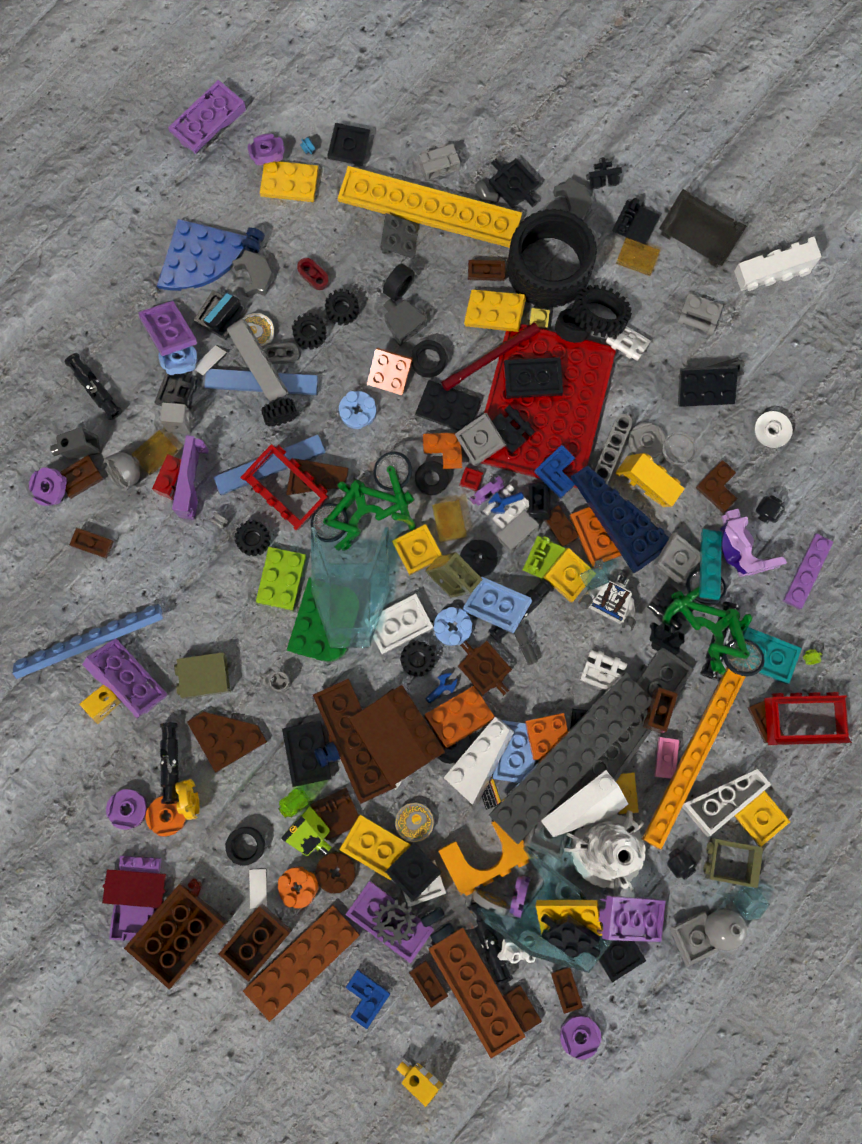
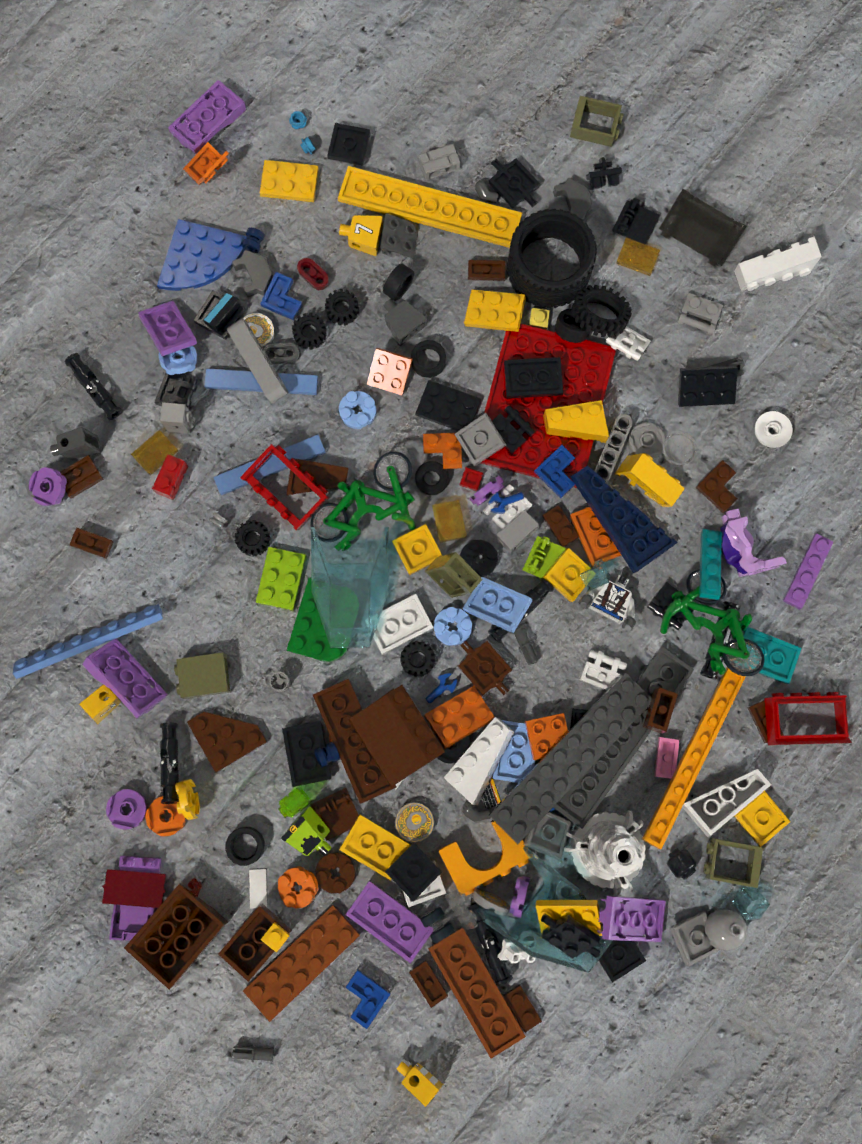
(123, 469): light grey cylinder -> none
(185, 496): medium lavender piece -> none
(204, 162): none -> orange bracket
(209, 360): white sticker -> none
(253, 1053): none -> dark grey axle
(274, 150): medium lavender plate -> none
(275, 937): none -> yellow plate
(277, 299): none -> blue plate
(279, 412): black tyre -> none
(297, 115): none -> dark azure plate
(363, 233): none -> yellow torso
(381, 926): dark grey gear -> none
(473, 814): none -> dark grey arm
(524, 335): dark red piece -> none
(539, 501): black slope -> none
(566, 989): reddish brown plate -> none
(578, 421): none -> yellow wedge
(591, 804): white wedge -> none
(591, 1041): medium lavender plate -> none
(597, 107): none -> olive window
(628, 787): yellow plate -> none
(663, 638): black hips -> none
(678, 559): light grey plate -> none
(770, 509): black head -> none
(812, 657): lime plate -> none

